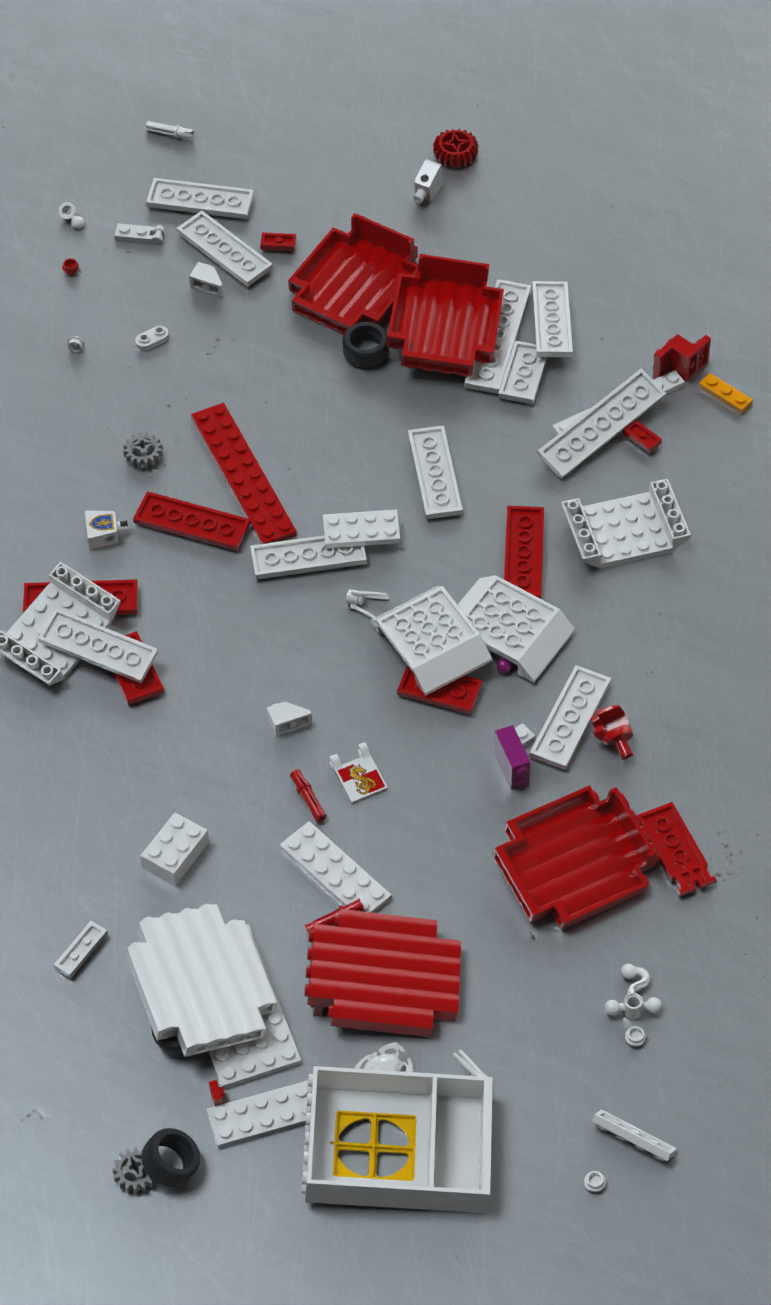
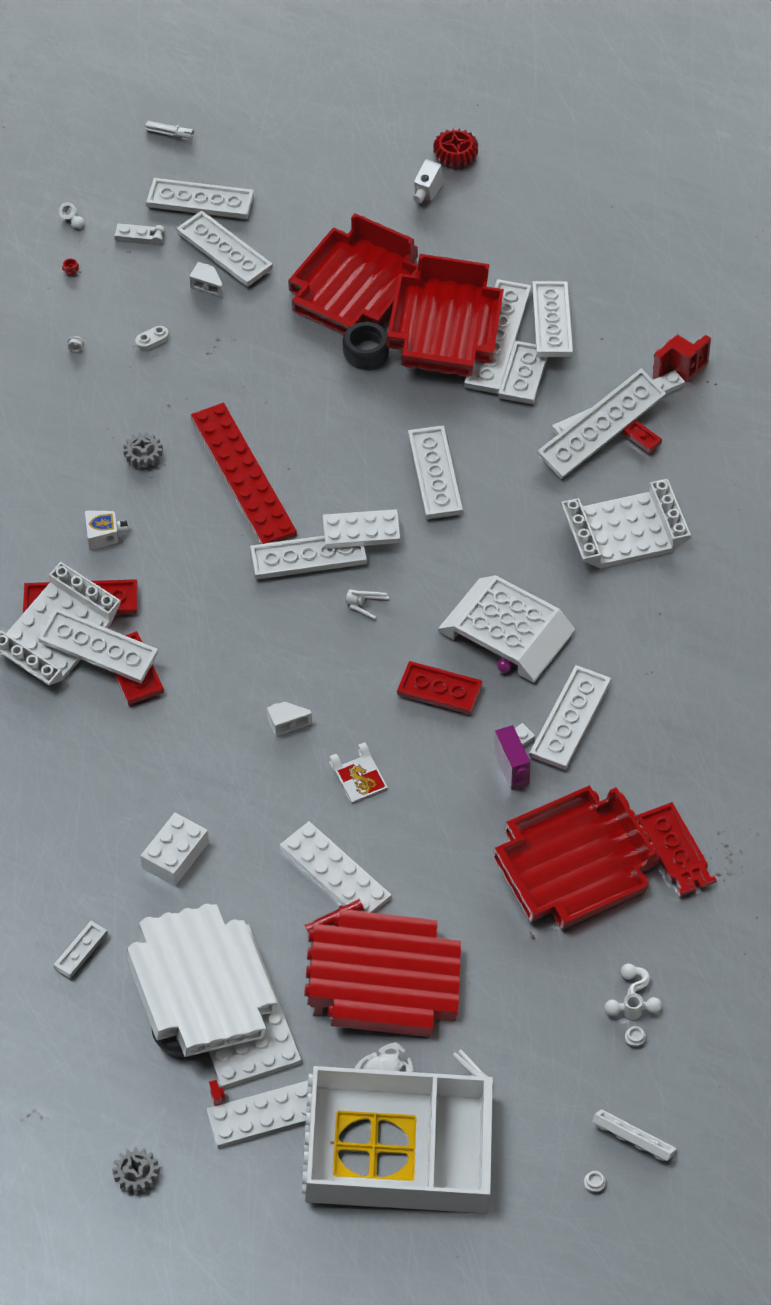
(182, 1145): black tyre -> none
(191, 521): red plate -> none
(278, 241): red plate -> none
(304, 789): red pin -> none
(434, 639): white slope -> none
(524, 548): red plate -> none
(613, 729): red piece -> none
(725, 393): light orange plate -> none

